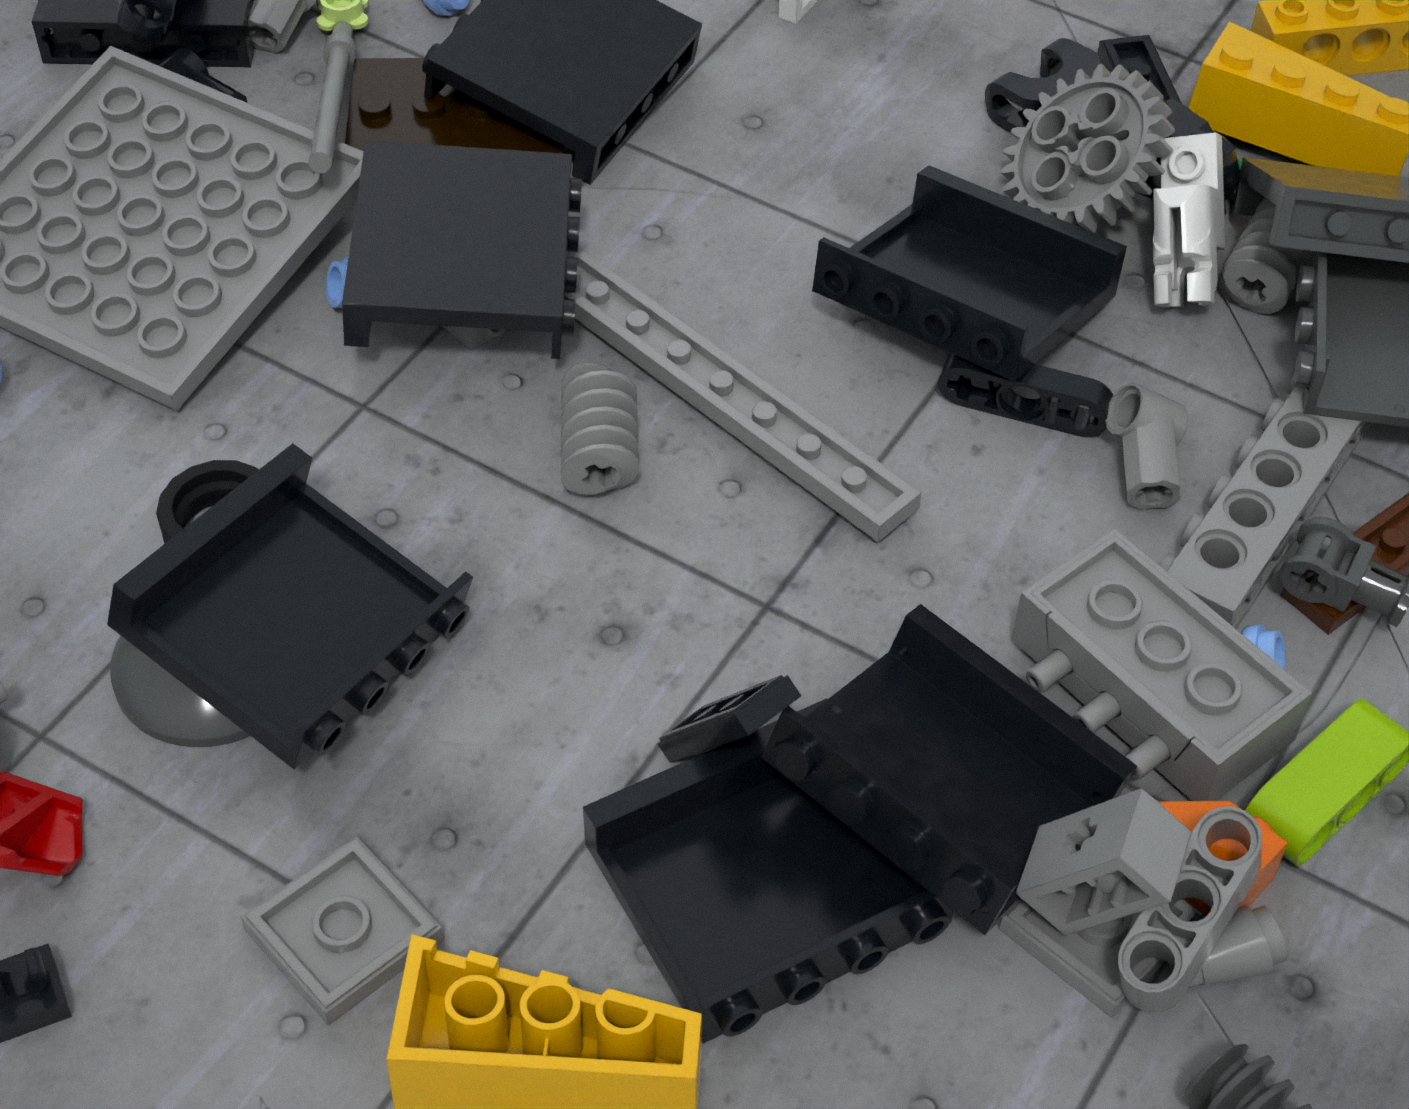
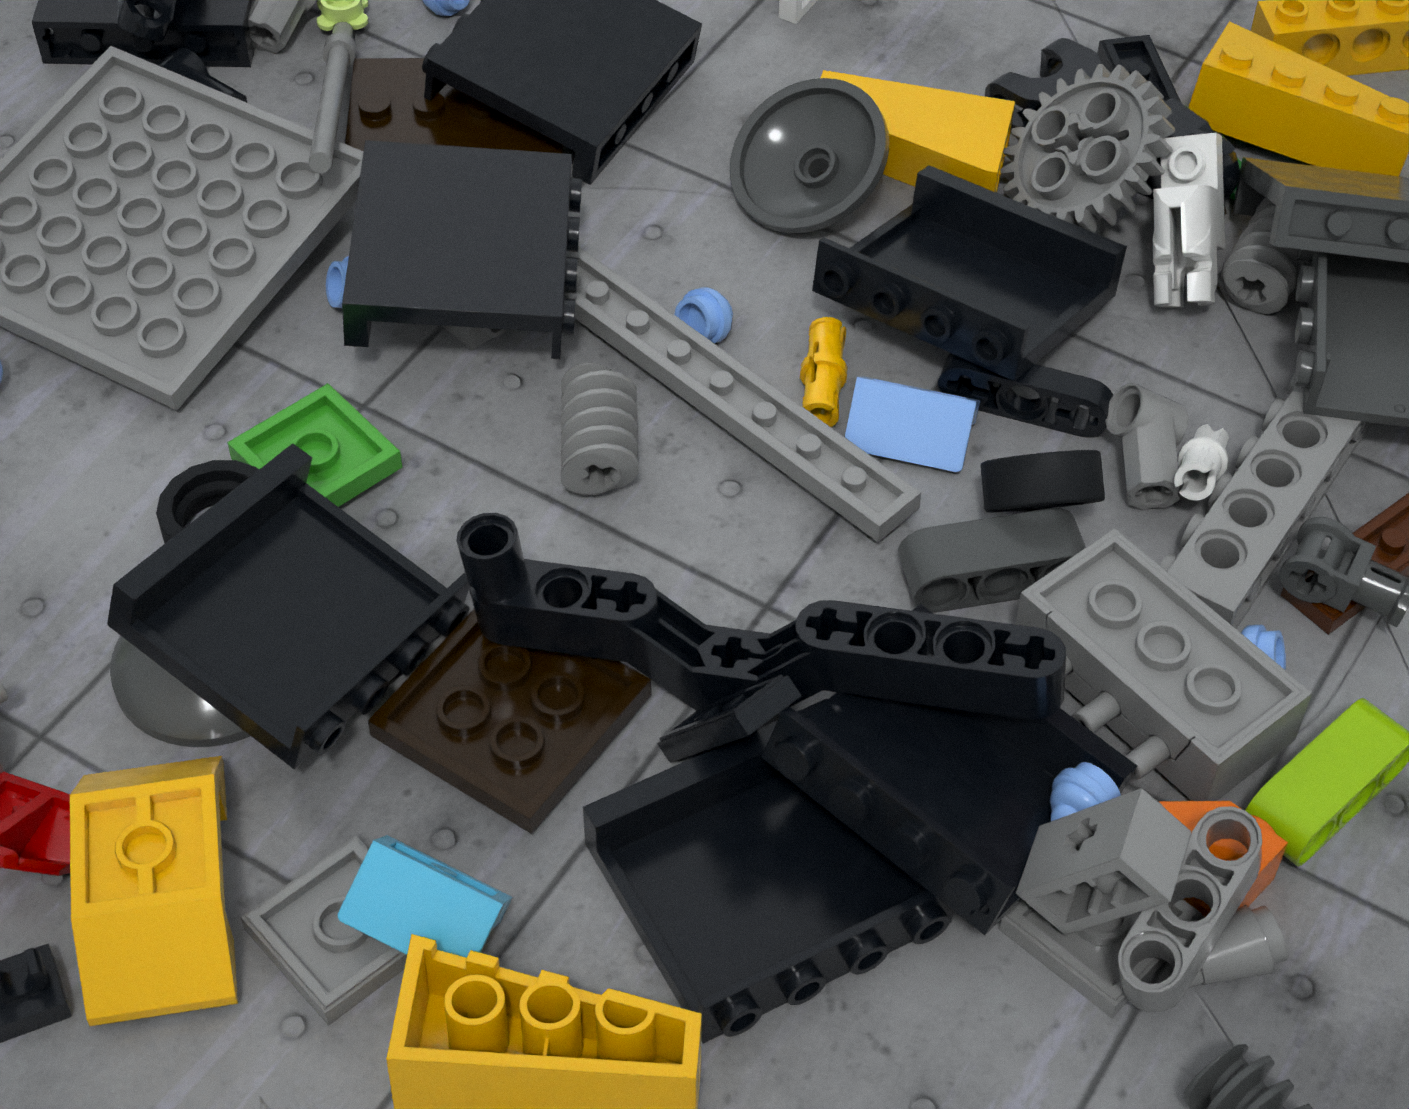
(151, 891): none -> yellow slope
(343, 444): none -> bright green plate
(413, 893): none -> medium azure panel
(508, 719): none -> dark brown plate
(706, 313): none -> light blue plate
(795, 138): none -> dark grey dish
(824, 369): none -> yellow pin
(827, 648): none -> black beam
(911, 423): none -> light blue panel
(939, 129): none -> yellow slope
(986, 557): none -> dark grey beam
(1042, 481): none -> black tyre
(1080, 789): none -> light blue plate
(1202, 463): none -> white axle

